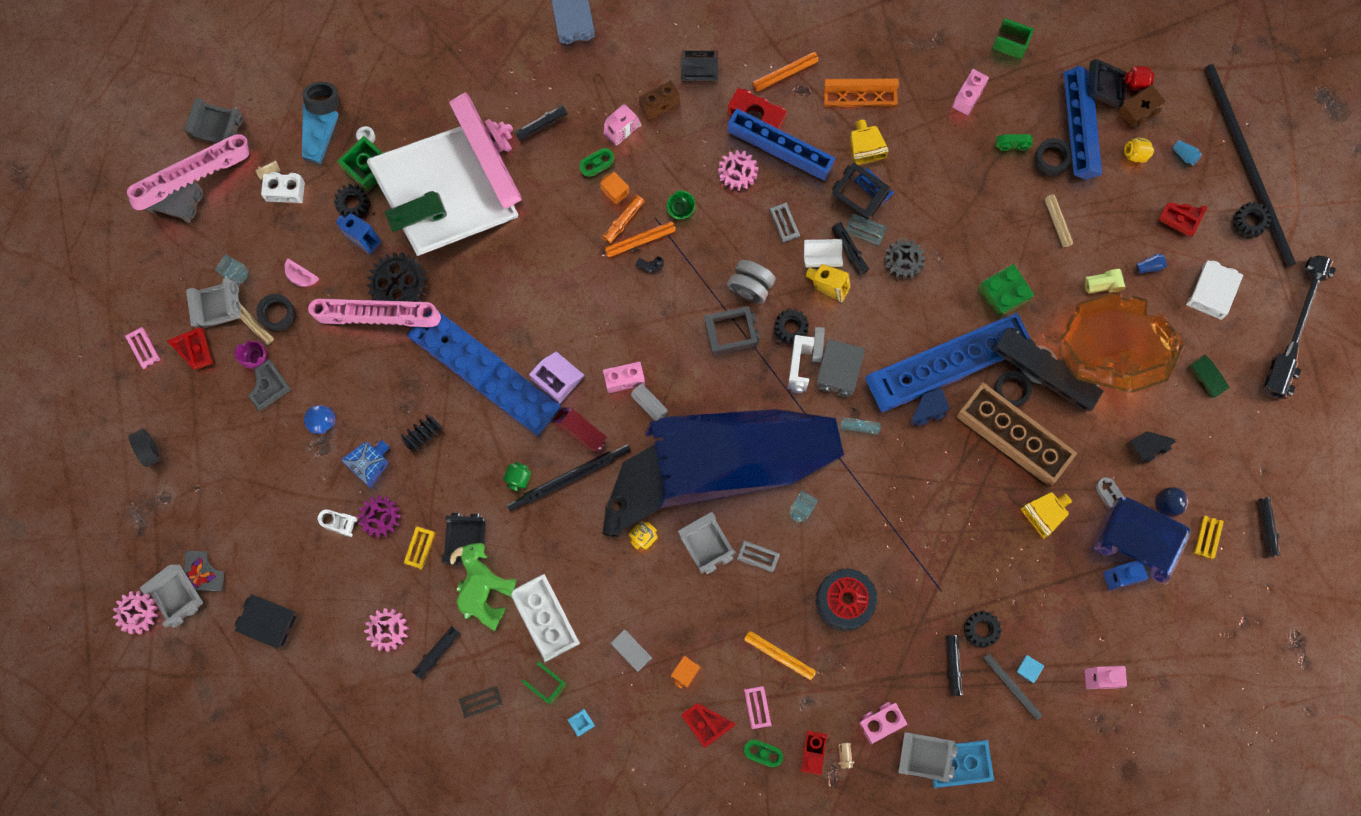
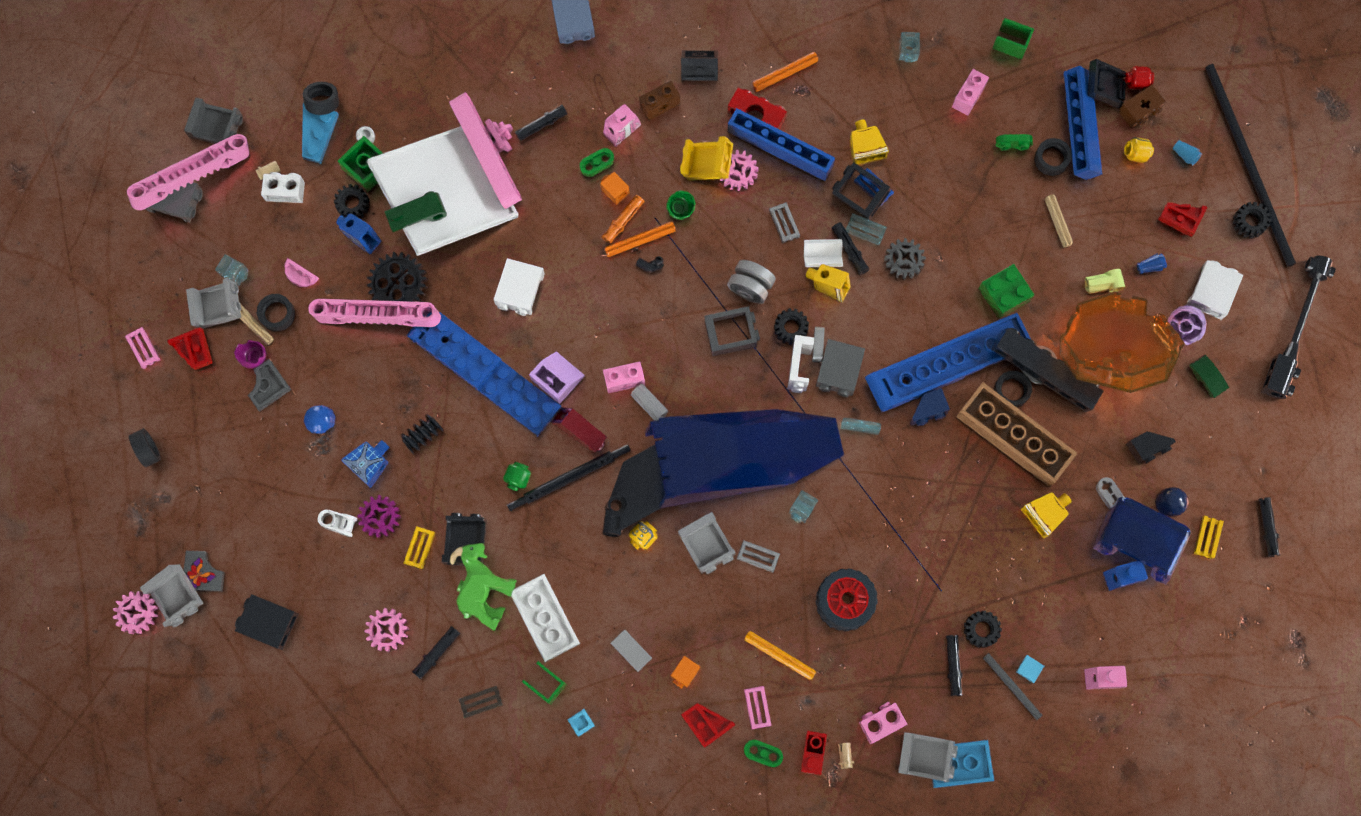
(518, 287): none -> white panel
(707, 159): none -> yellow panel
(863, 86): orange fence -> none
(909, 39): none -> clear light blue brick
(1189, 323): none -> lavender cylinder

